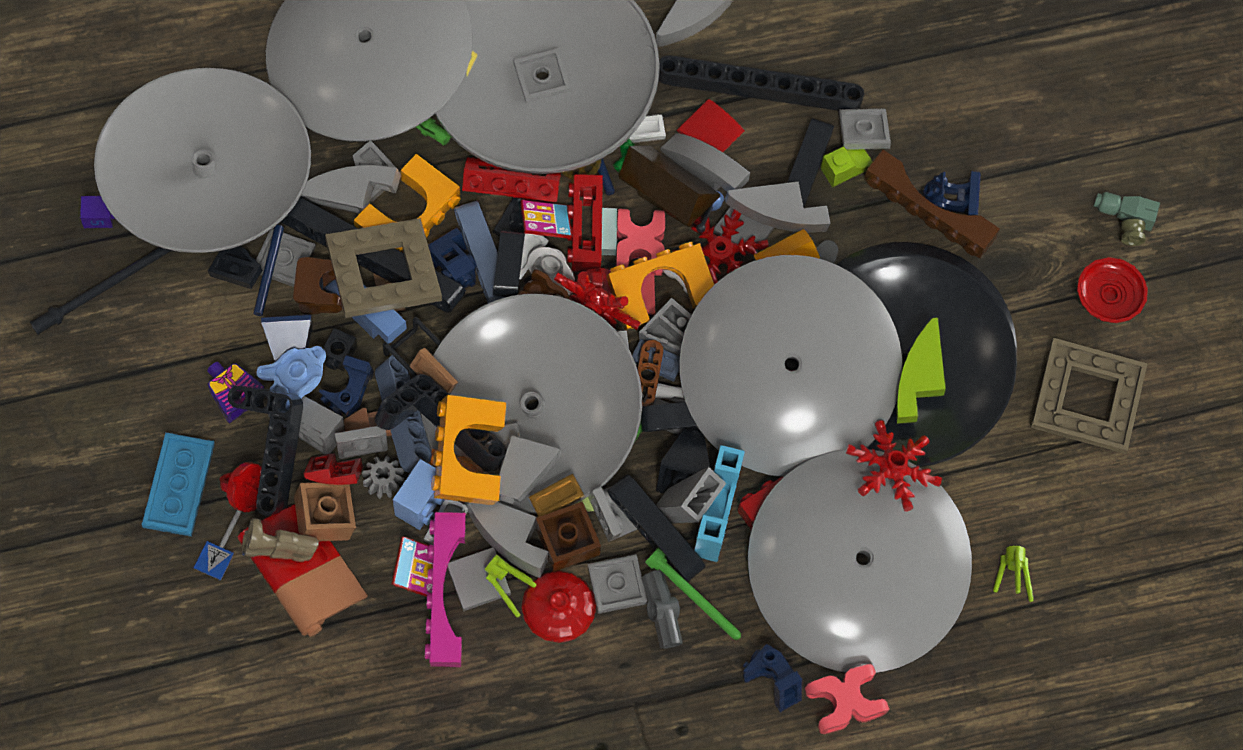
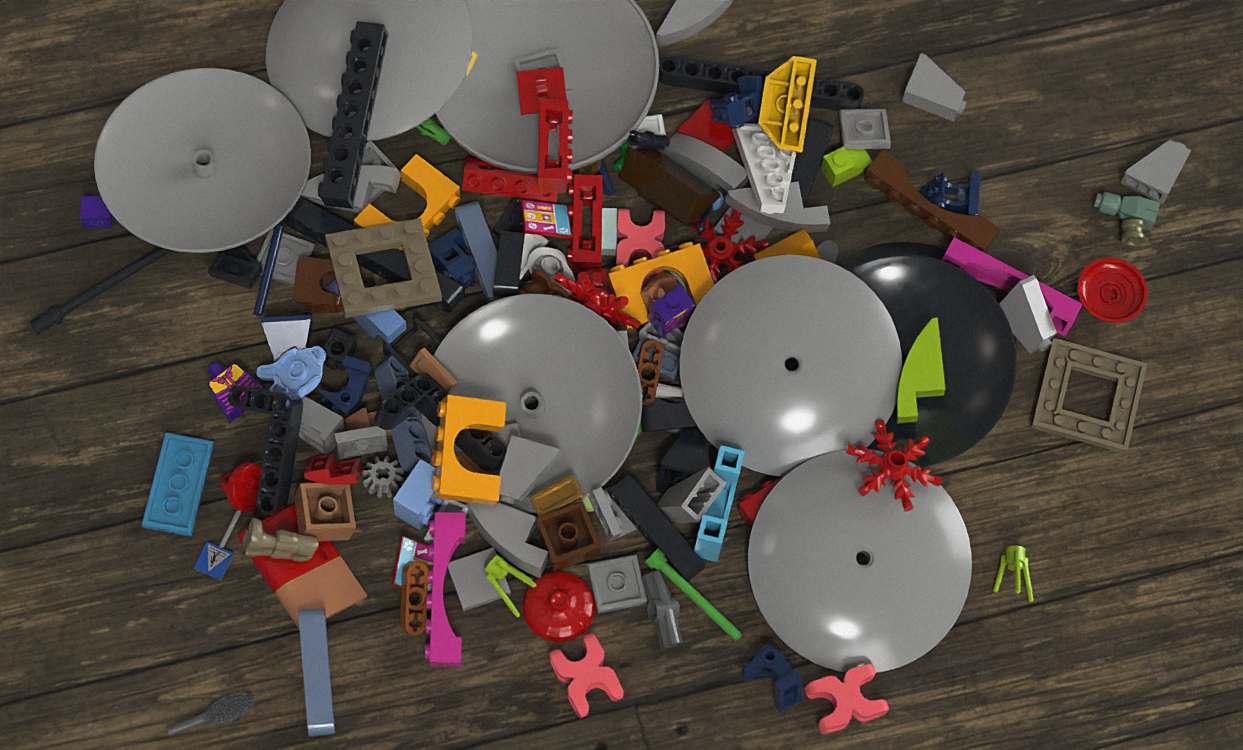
(219, 712): none -> dark grey piece
(316, 672): none -> sand blue beam
(344, 192): none -> black brick
(406, 590): none -> dark orange beam
(540, 85): none -> red piece
(550, 116): none -> red brick
(585, 675): none -> coral piece
(648, 140): none -> black pin
(659, 286): none -> nougat slope
(673, 309): none -> dark purple torso
(741, 108): none -> dark blue tile
(766, 167): none -> white wing
(787, 103): none -> yellow wedge
(934, 90): none -> light grey slope
(998, 274): none -> dark pink arch
(1029, 315): none -> light grey slope
(1157, 171): none -> light grey slope

